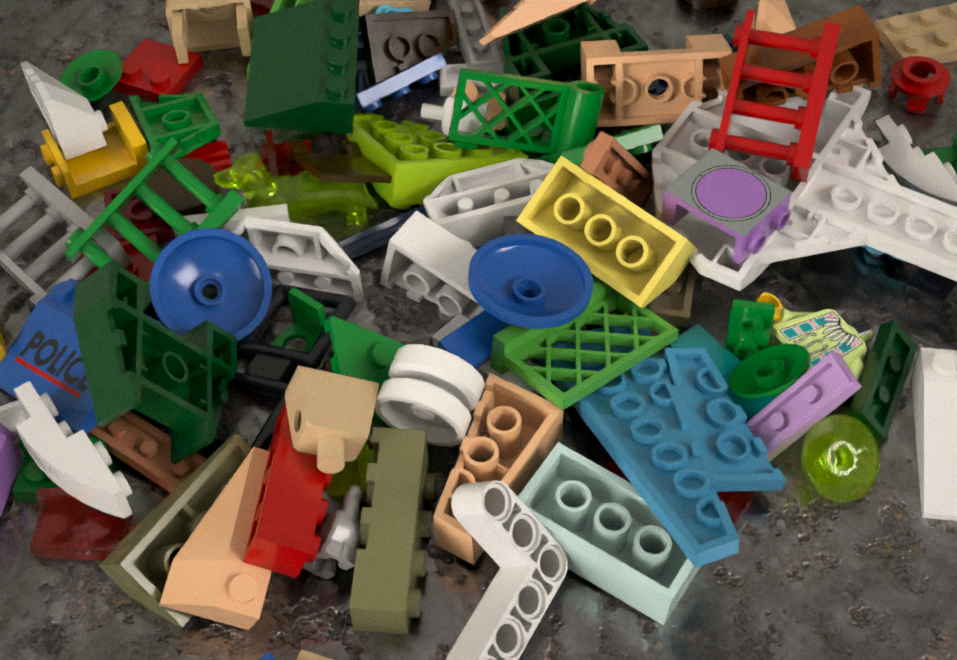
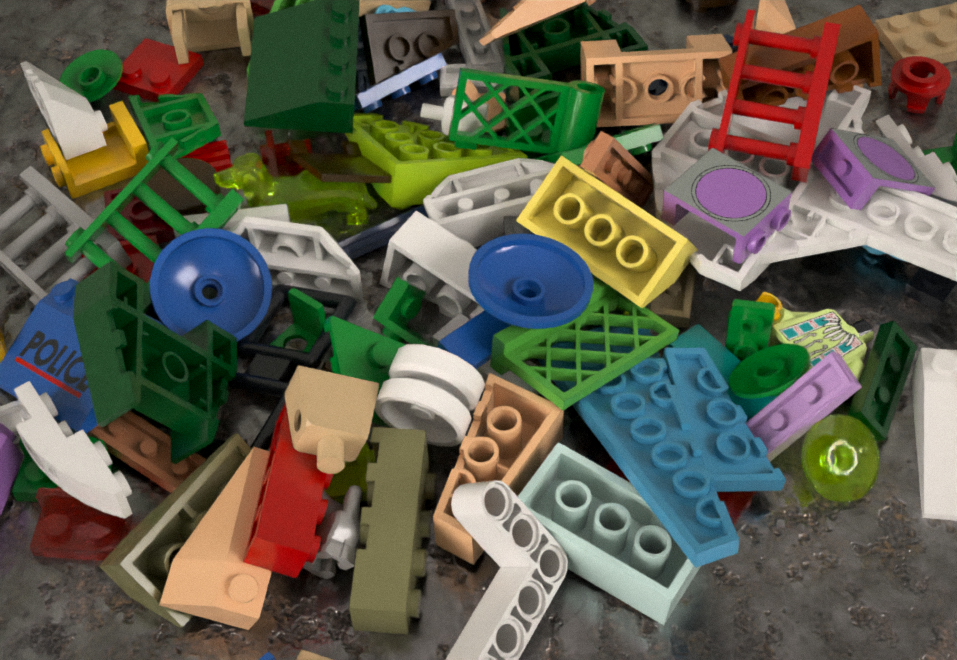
(397, 309): none -> green bracket
(862, 162): none -> medium lavender panel

